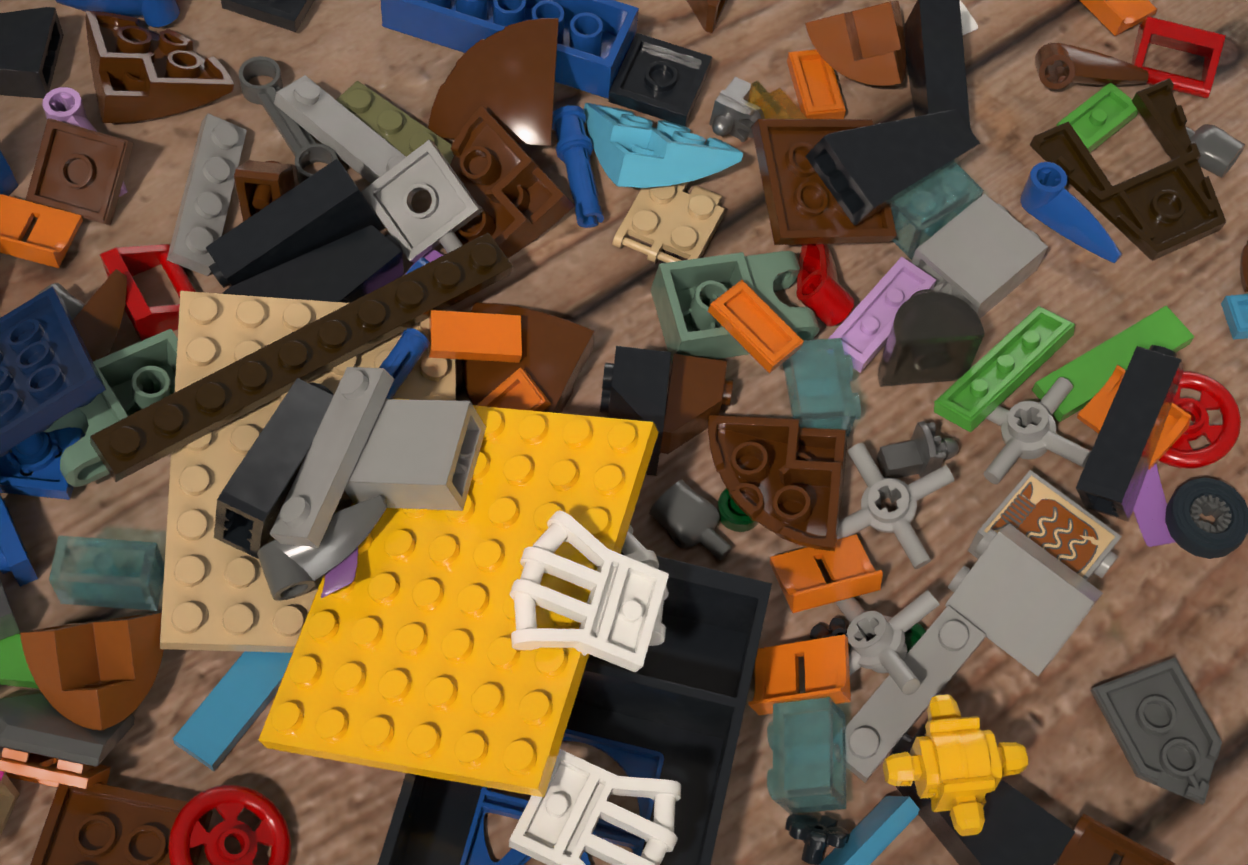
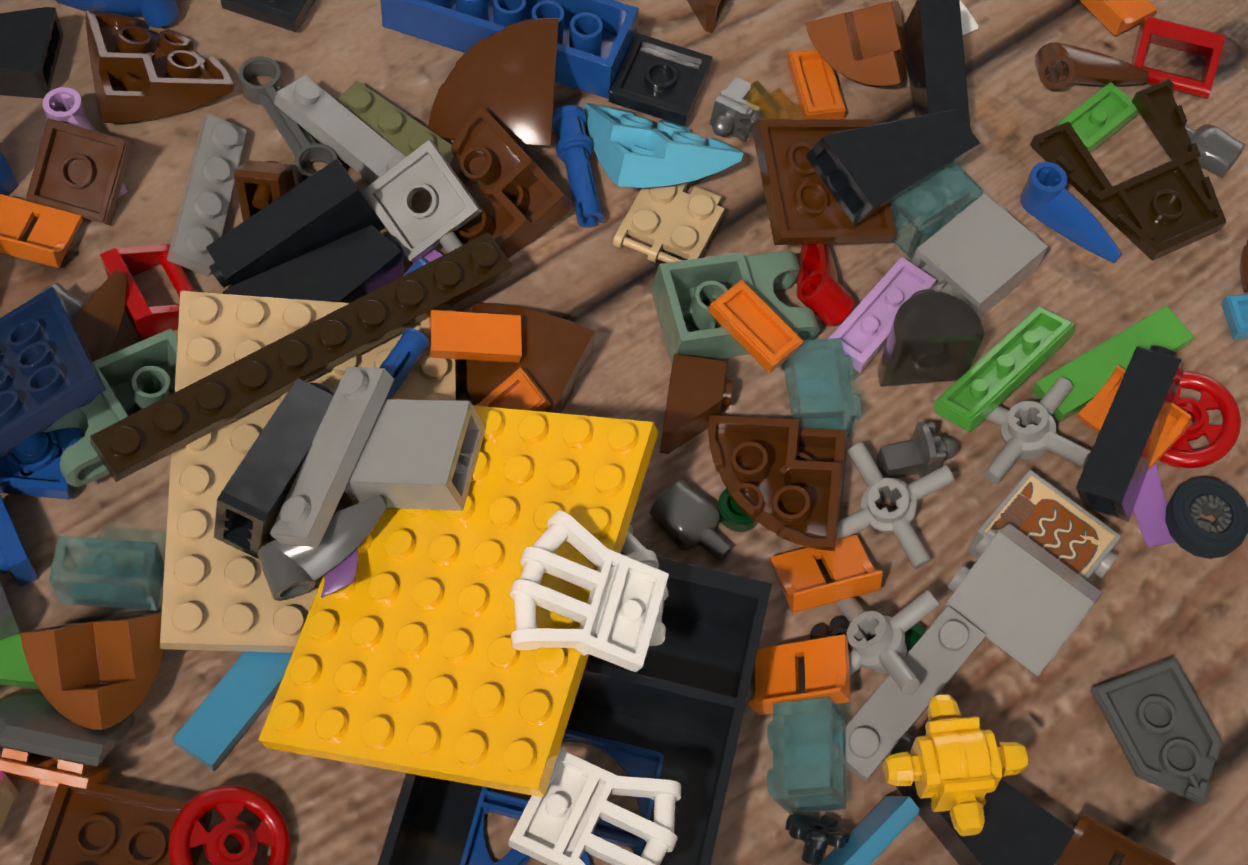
(637, 390): black slope -> none

